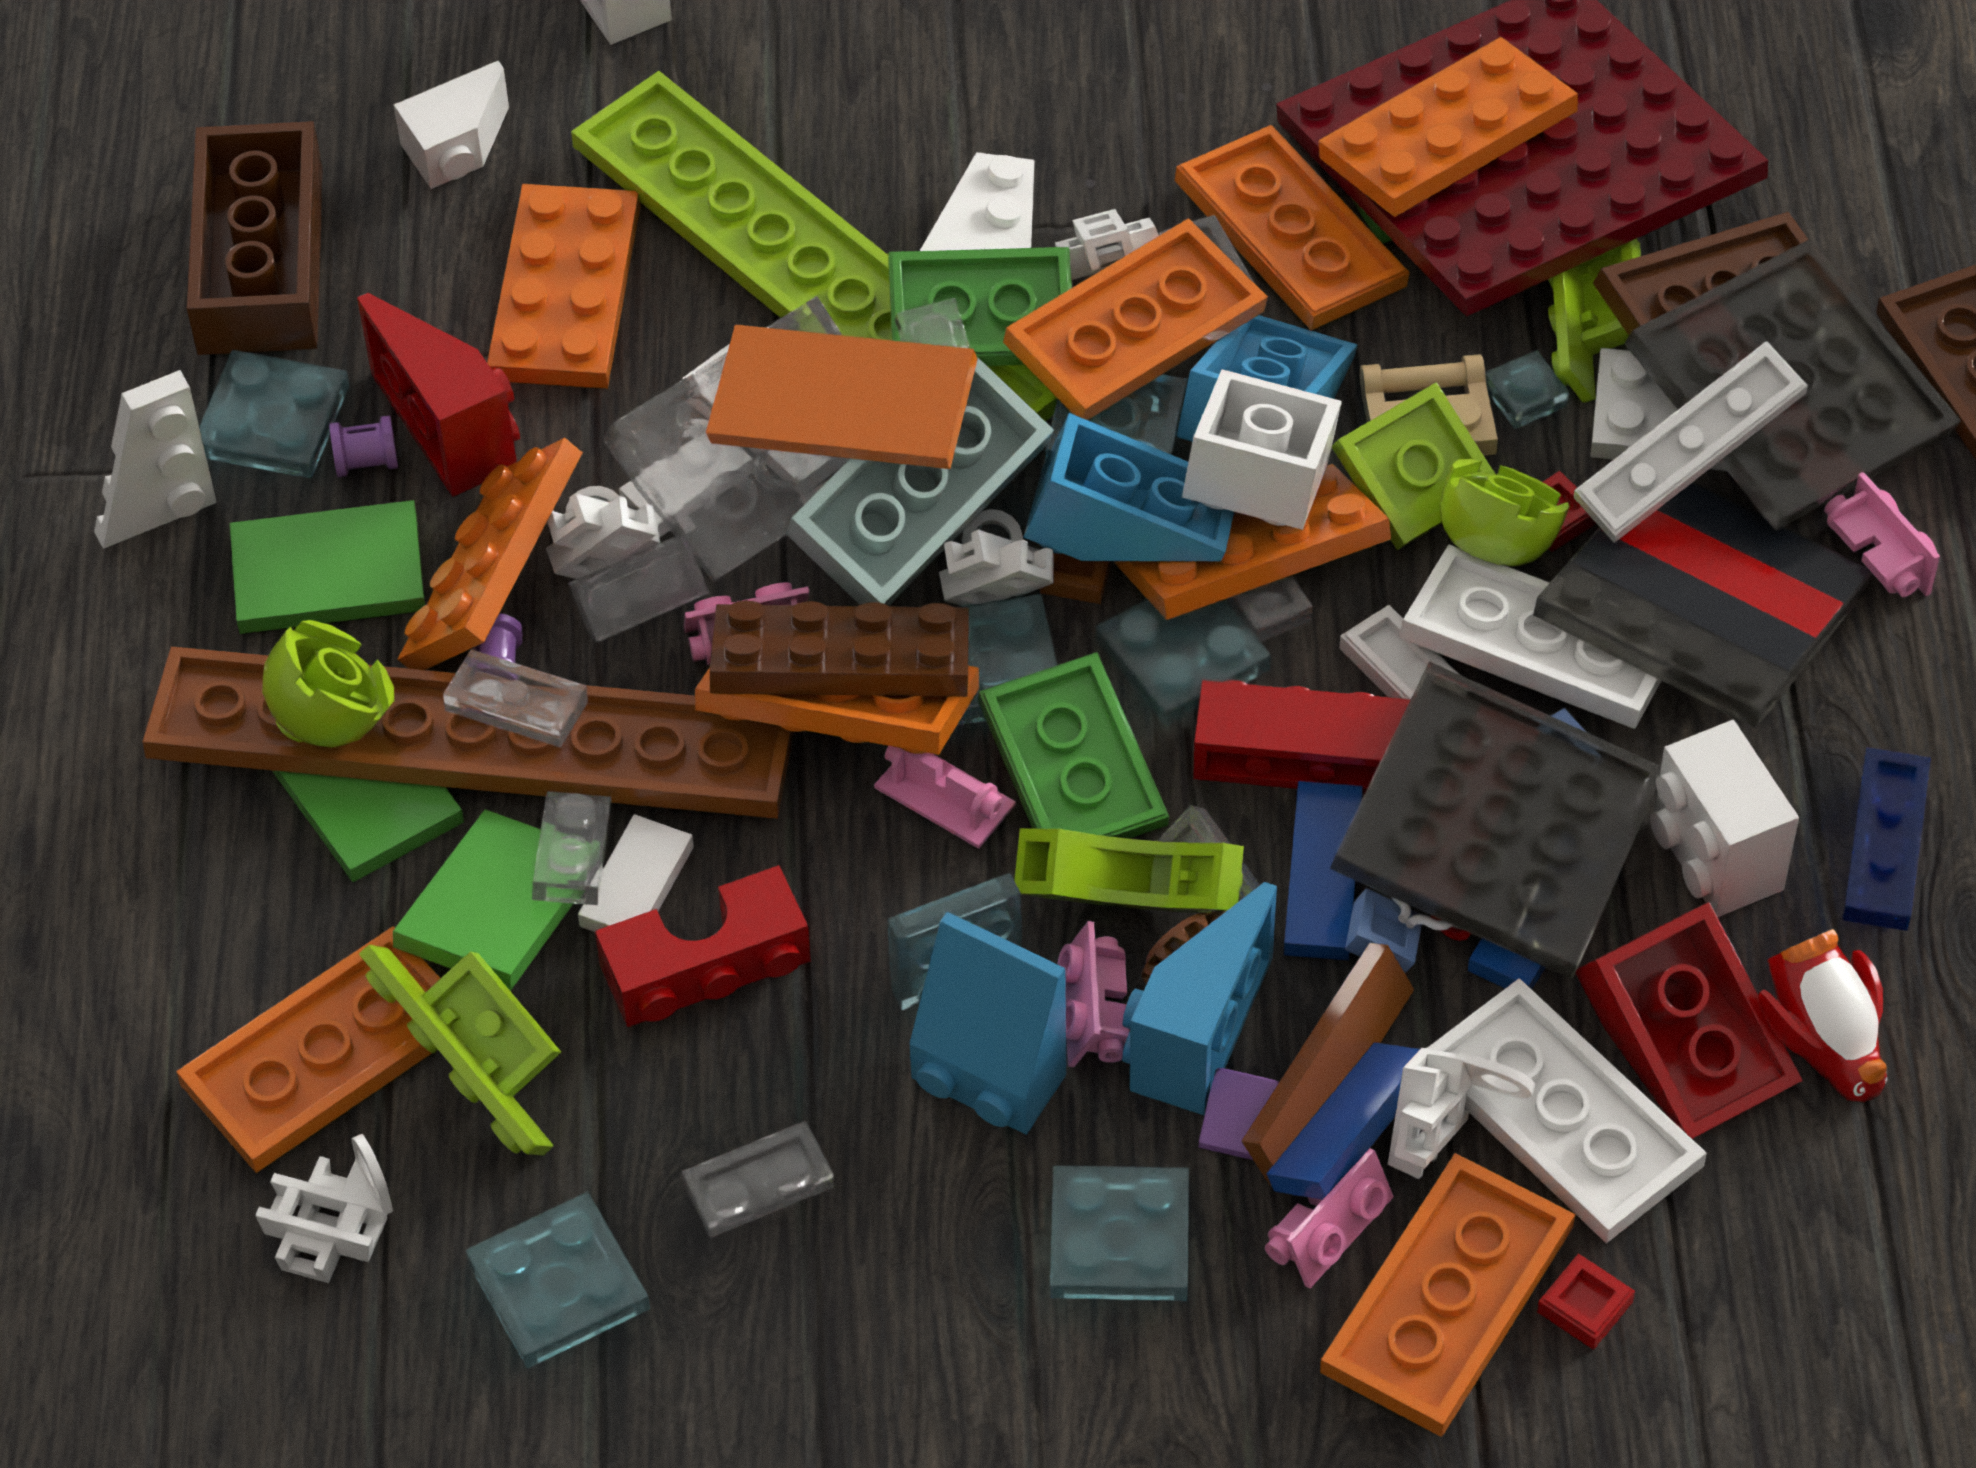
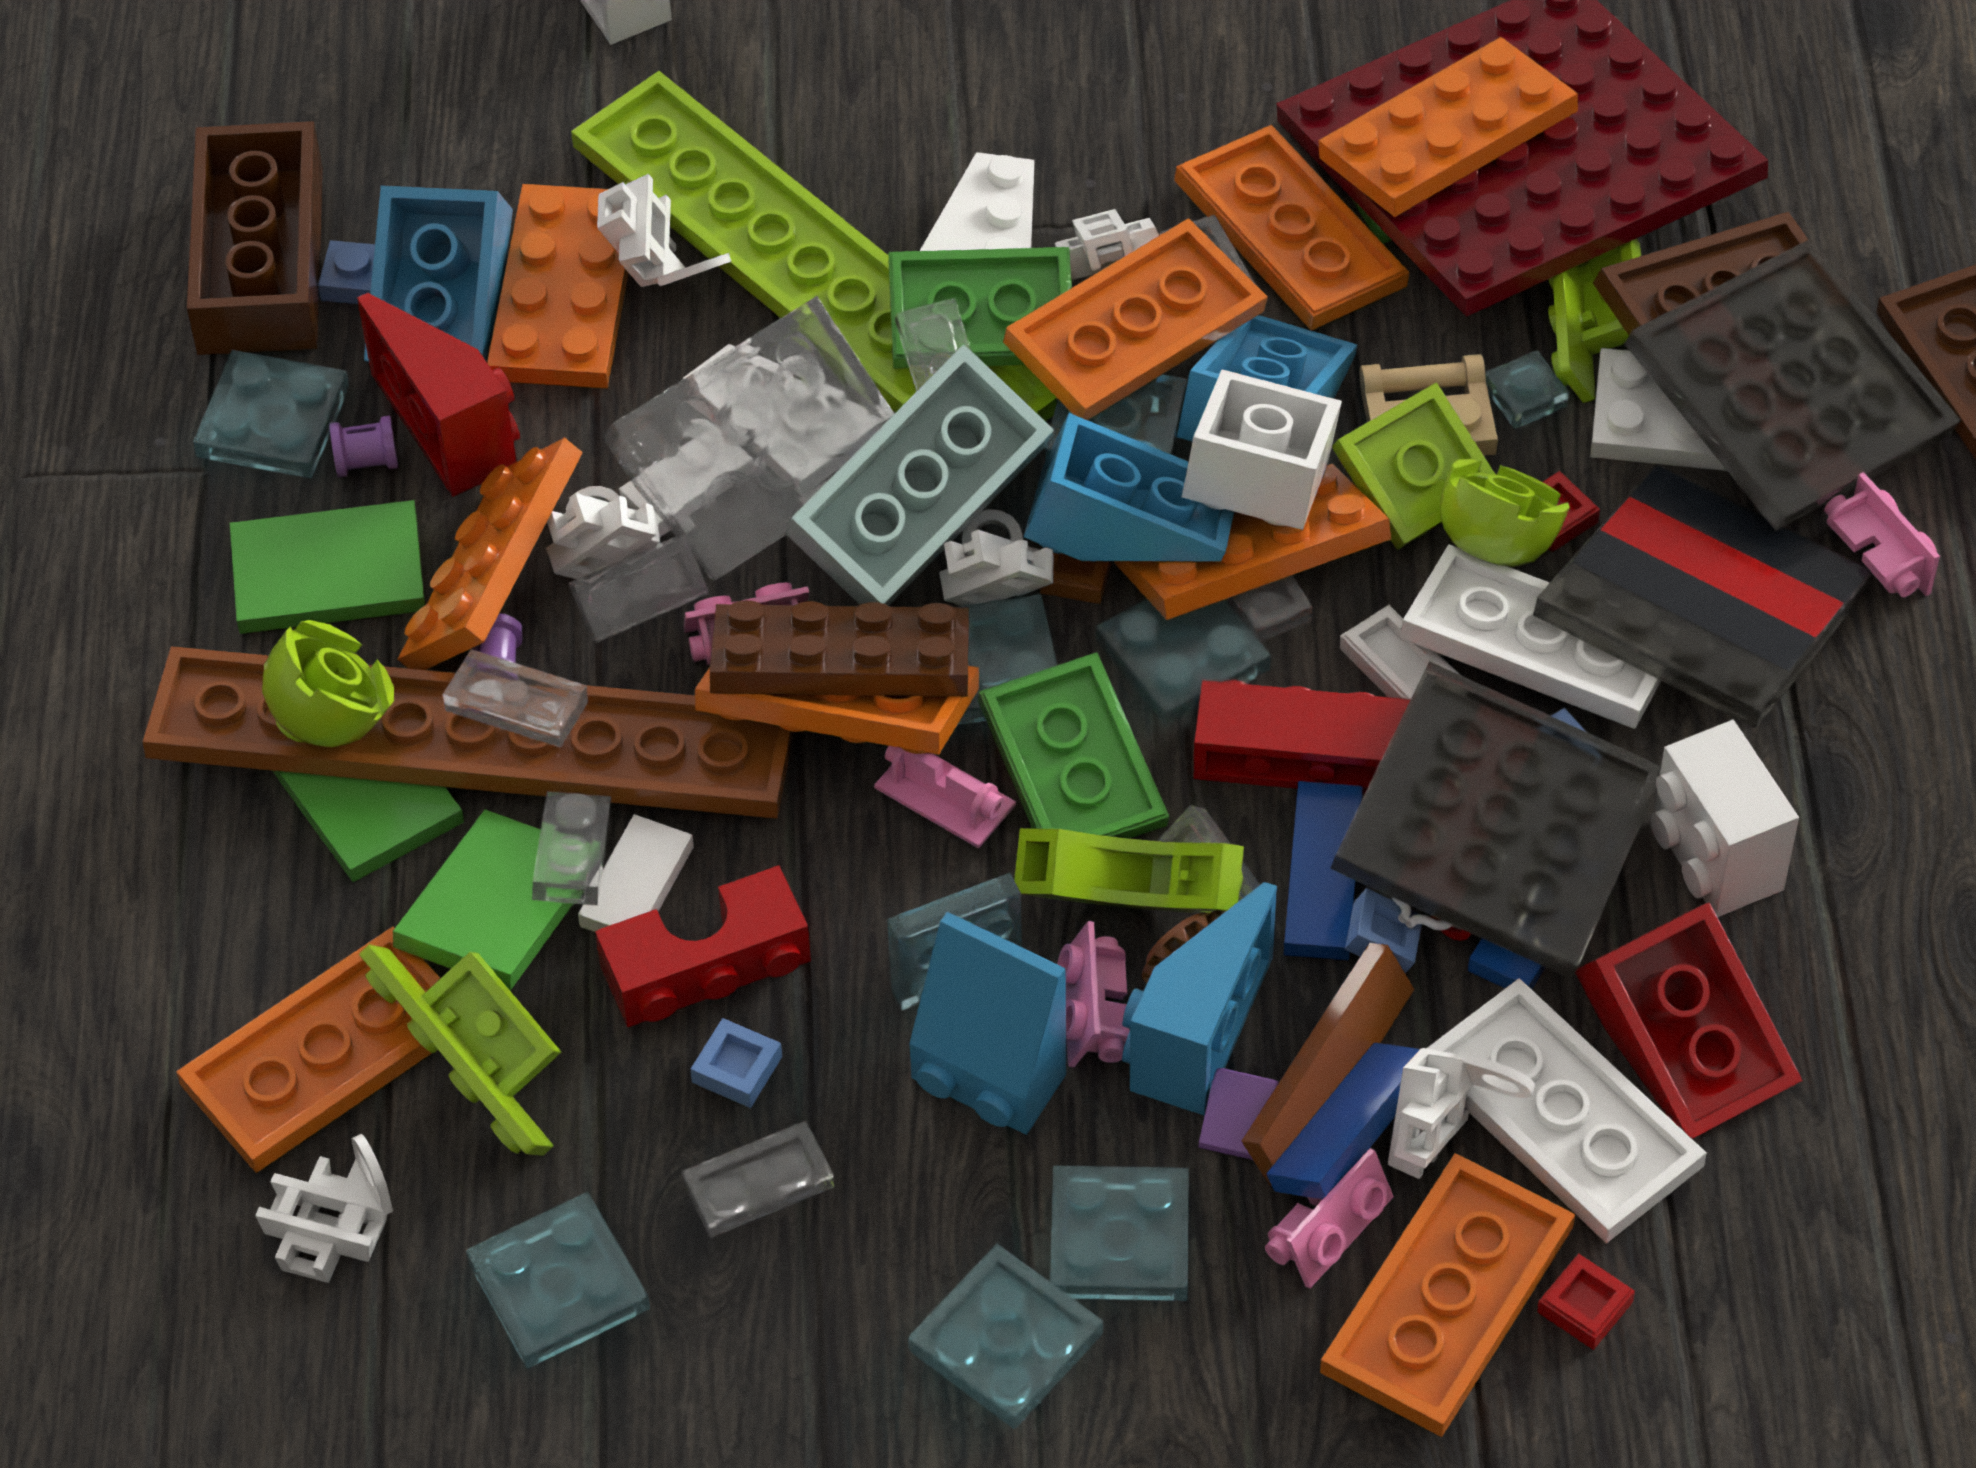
(157, 463): white wing -> none
(346, 271): none -> medium blue plate
(443, 257): none -> dark azure slope
(453, 124): white slope -> none
(639, 230): none -> white piece
(736, 1062): none -> medium blue plate
(842, 396): orange tile -> none
(1005, 1336): none -> clear light blue plate
(1690, 441): white tile -> none
(1829, 1013): animal -> none
(1886, 839): clear blue plate -> none

